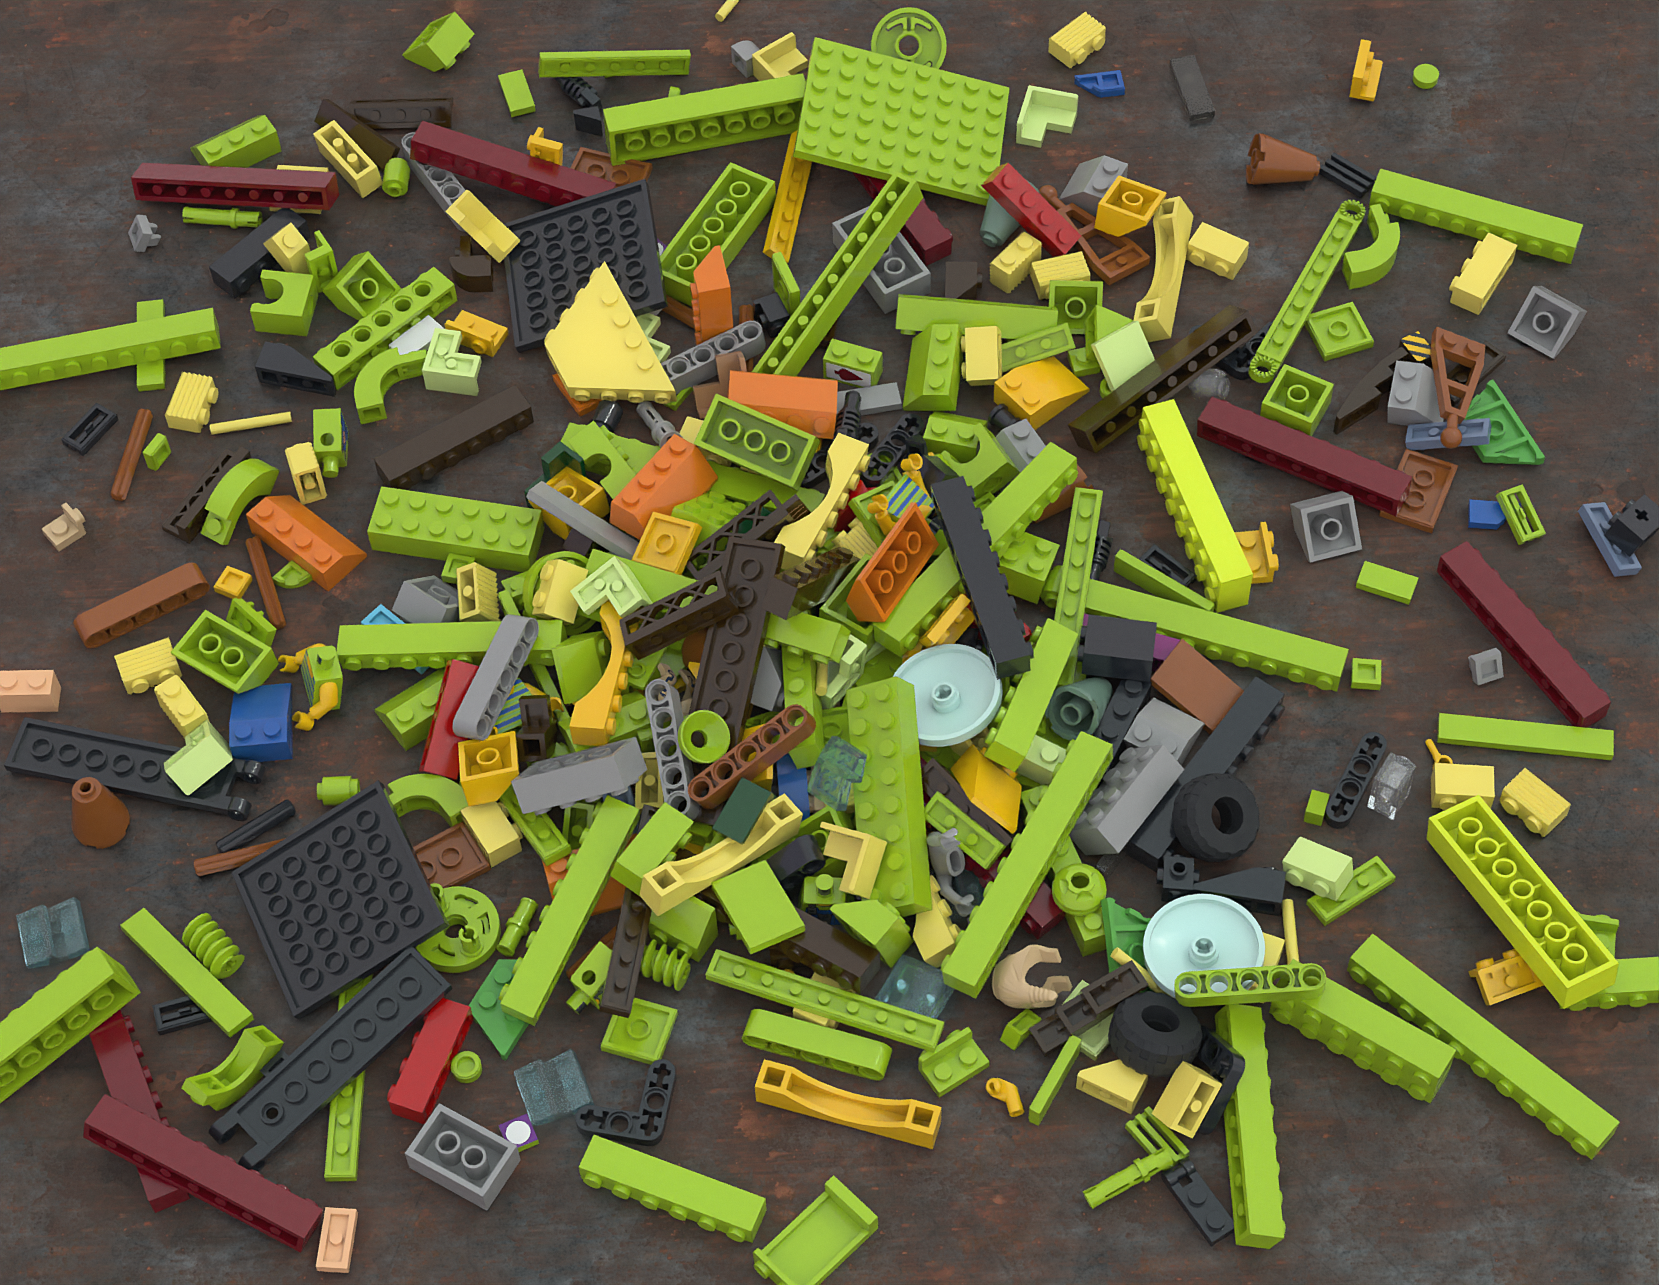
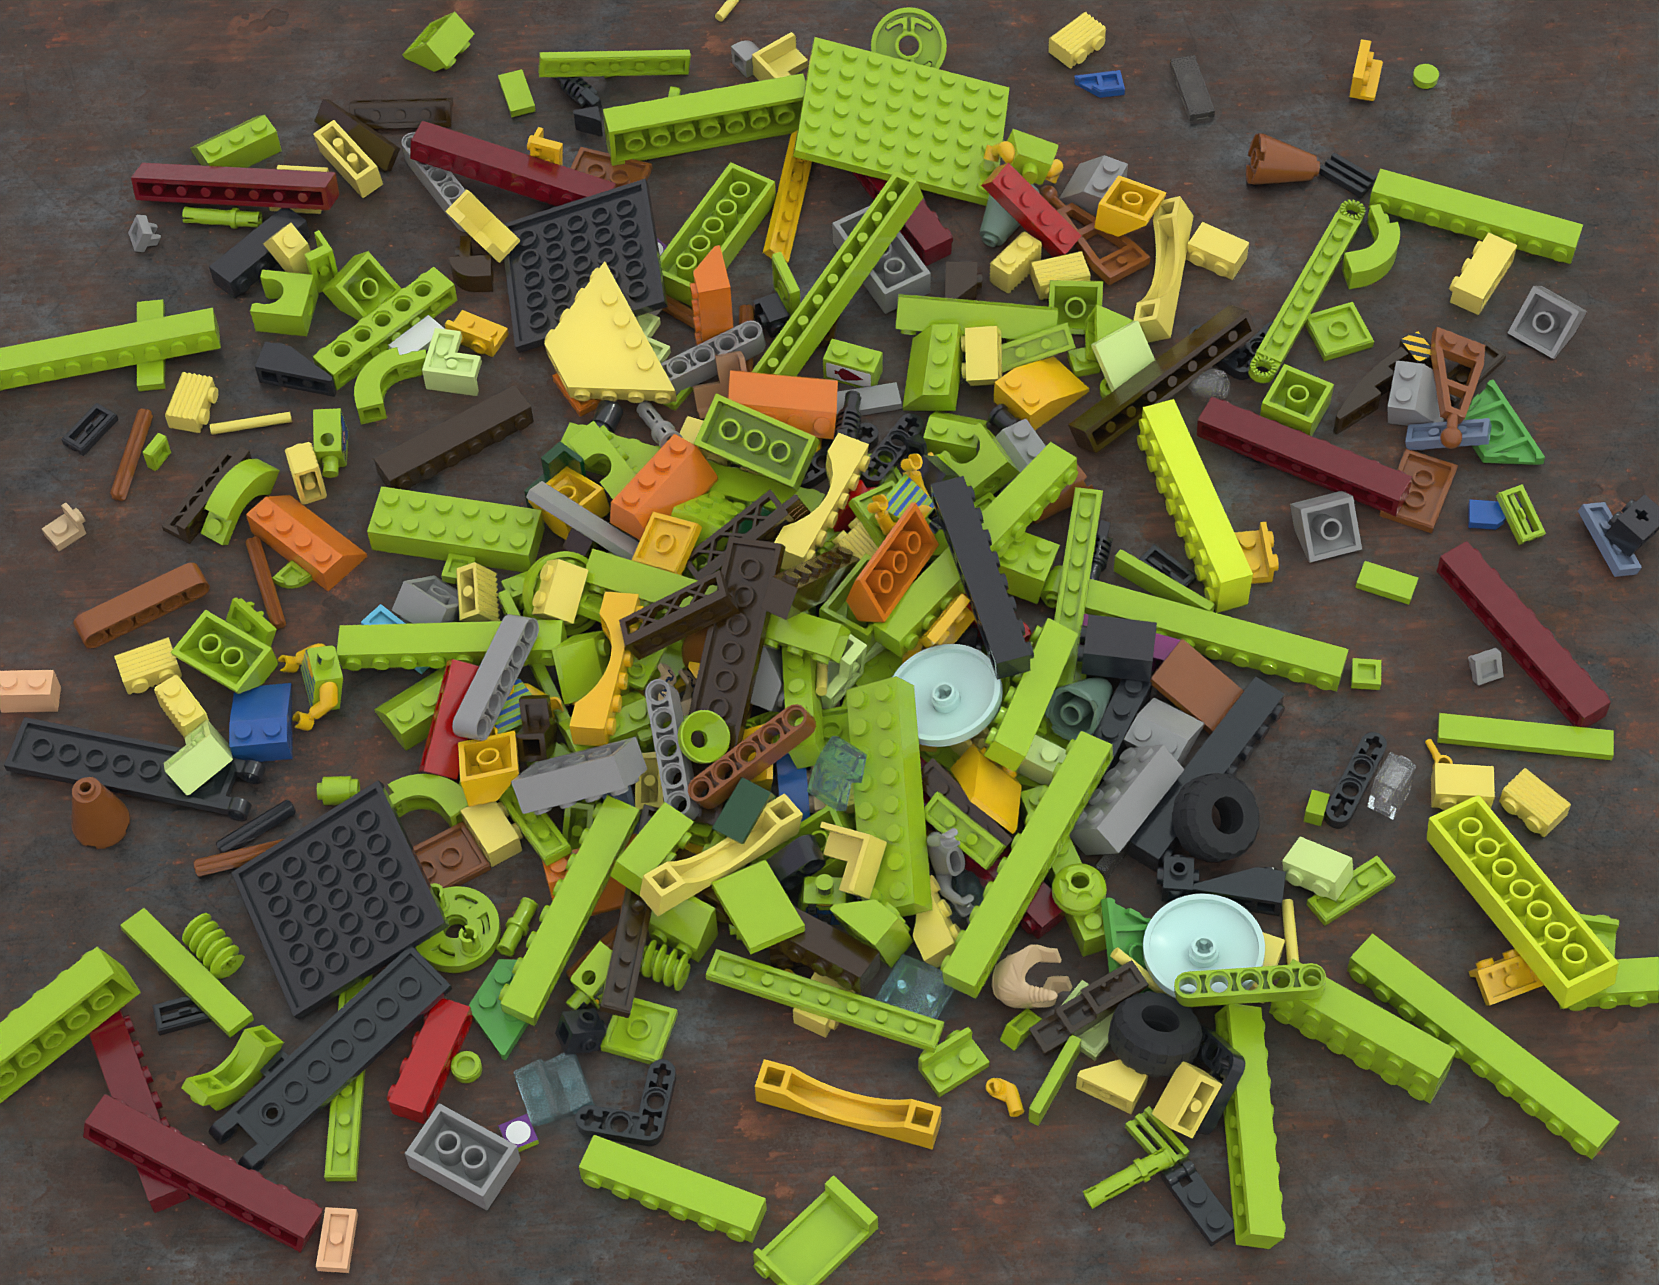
(53, 933): clear light blue slope -> none
(233, 583): yellow tile -> none
(396, 177): lime brick -> none
(580, 1031): none -> black brick
(611, 582): yellowish green panel -> none
(817, 1044): lime beam -> none
(1028, 156): none -> lime torso
(1045, 110): yellowish green panel -> none

